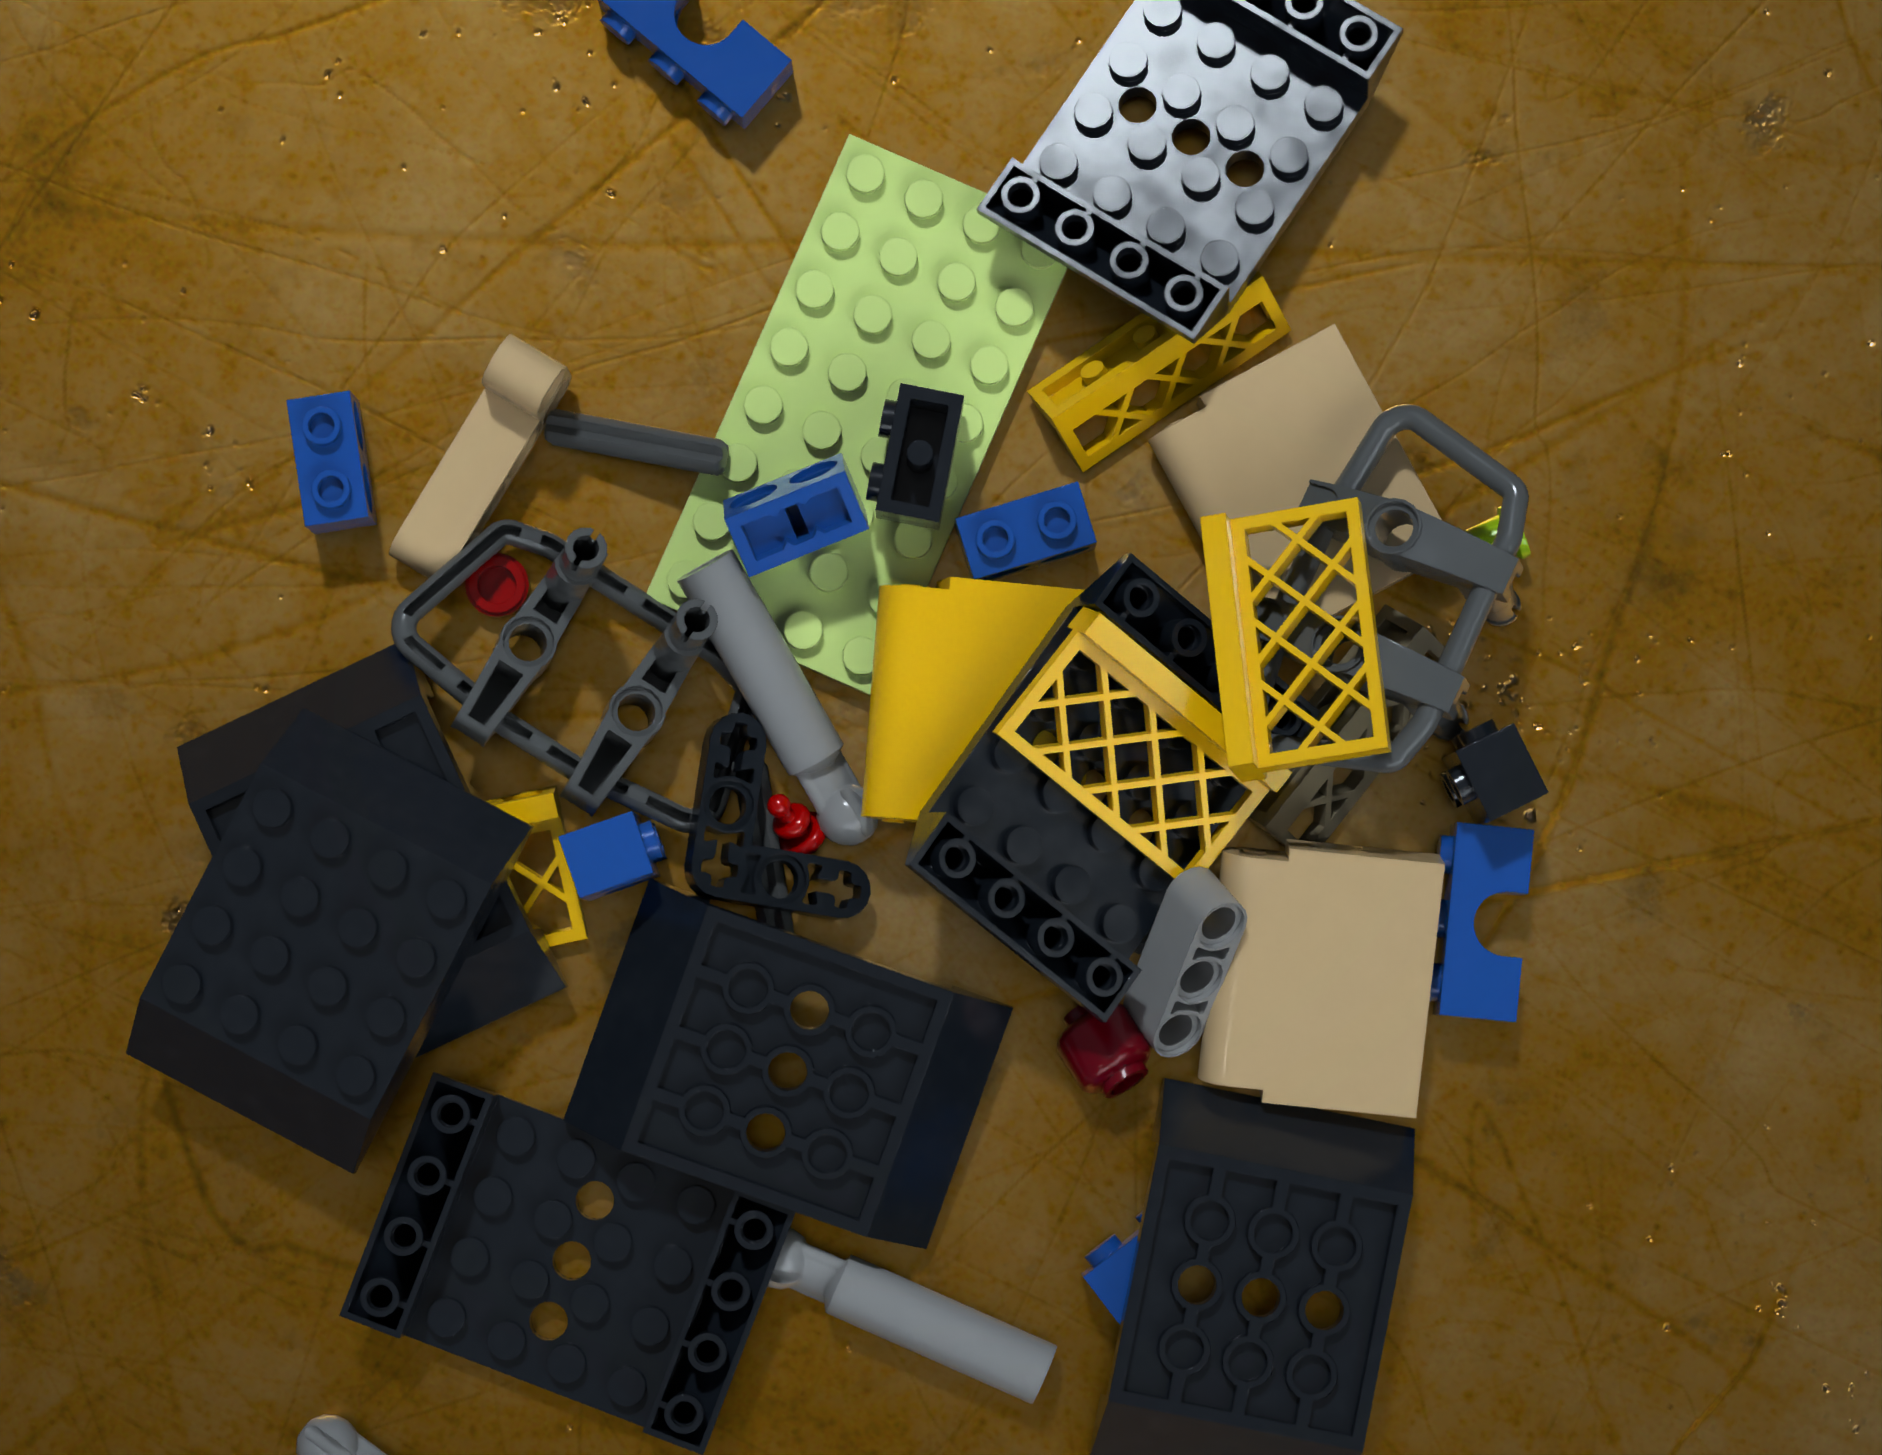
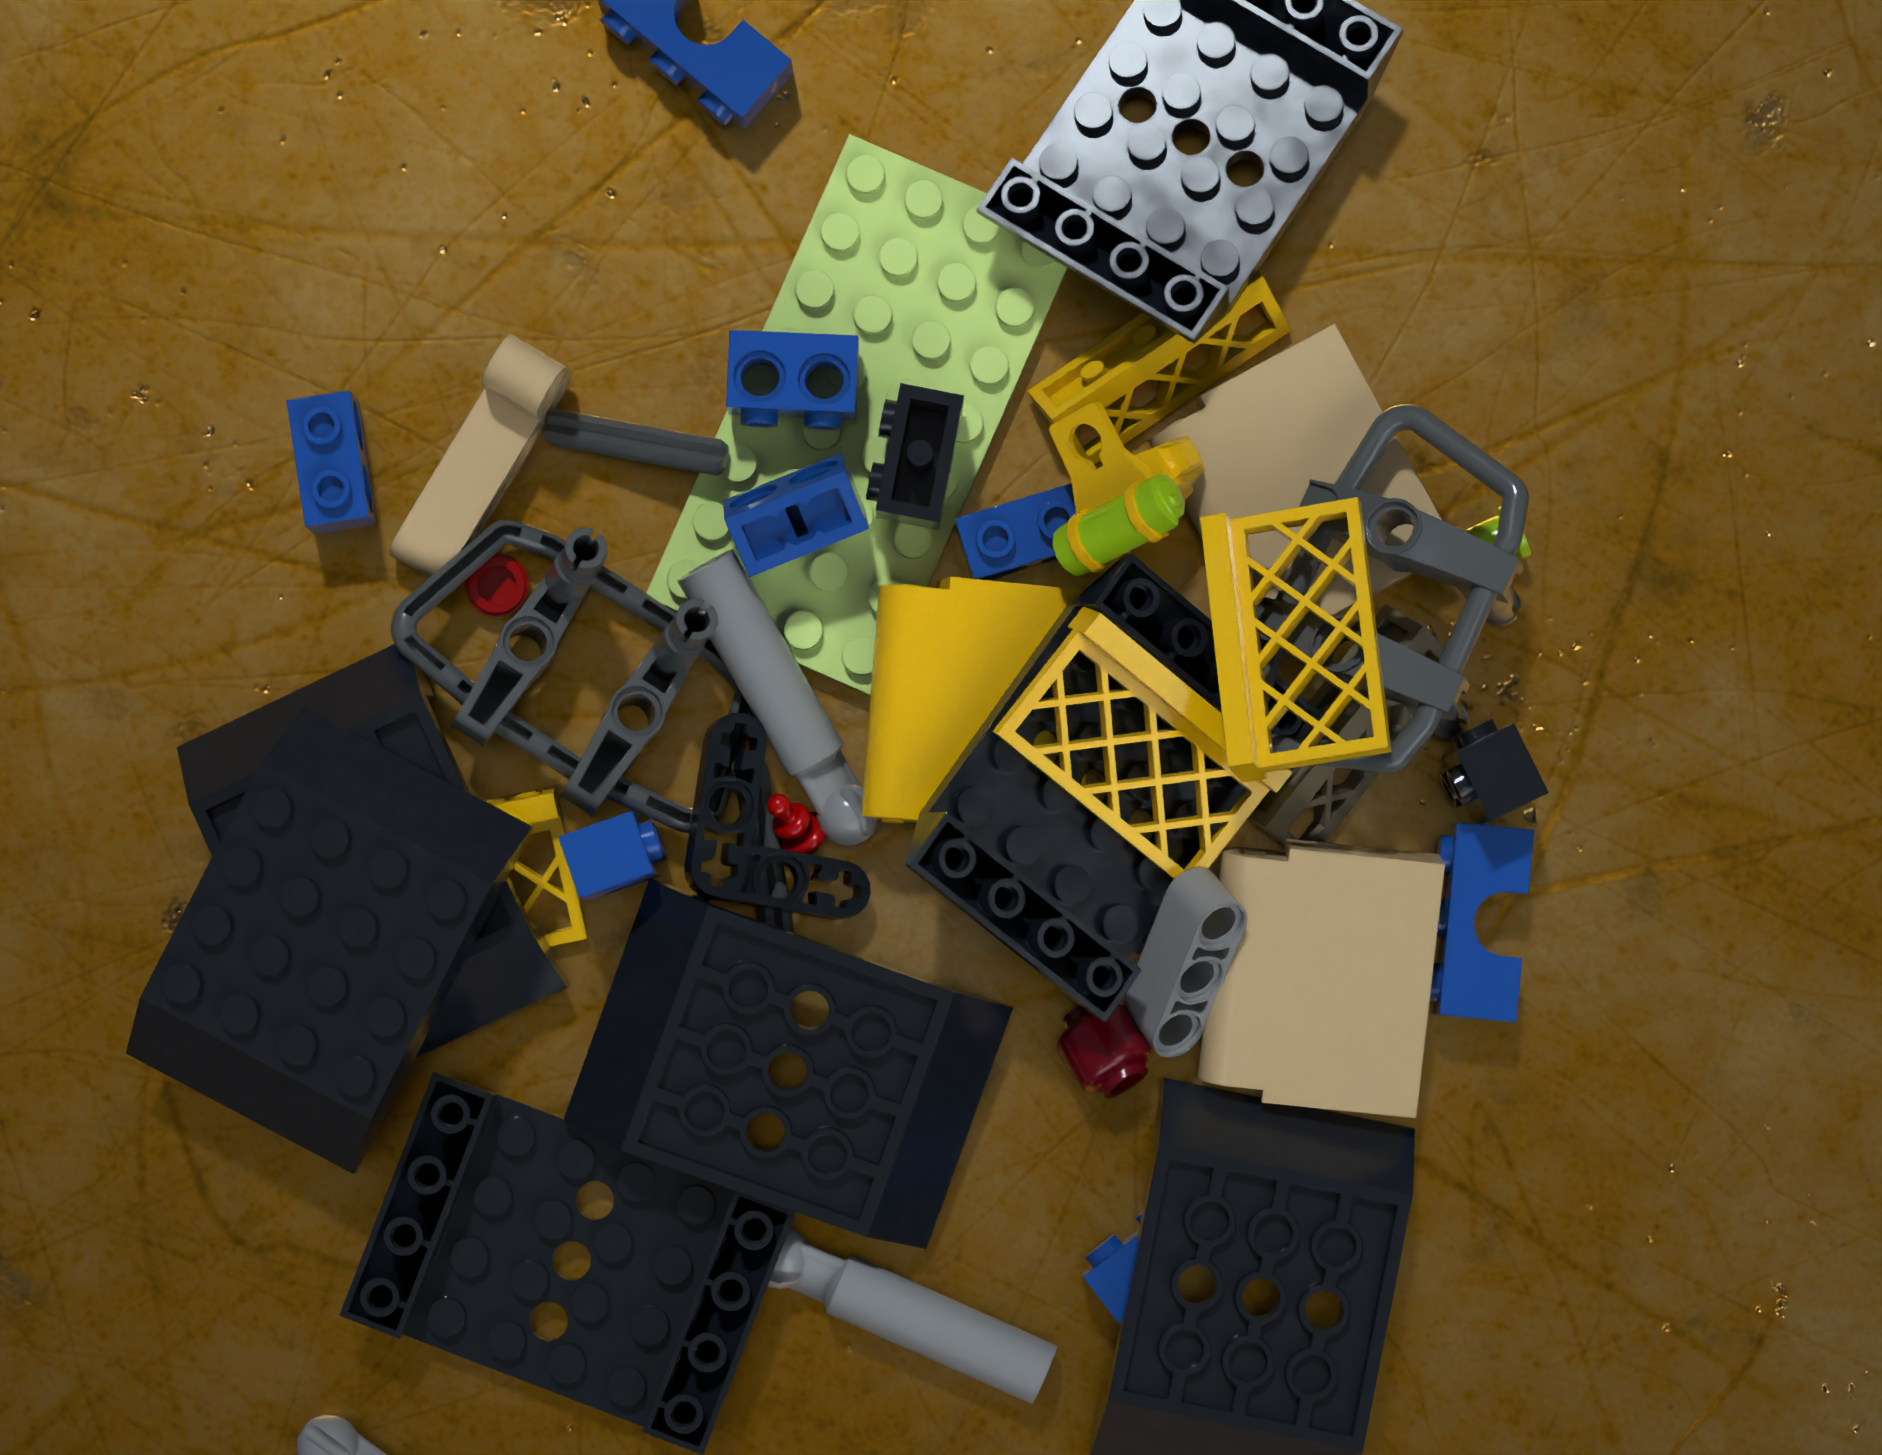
(794, 359): none -> blue brick
(1125, 499): none -> yellow piece

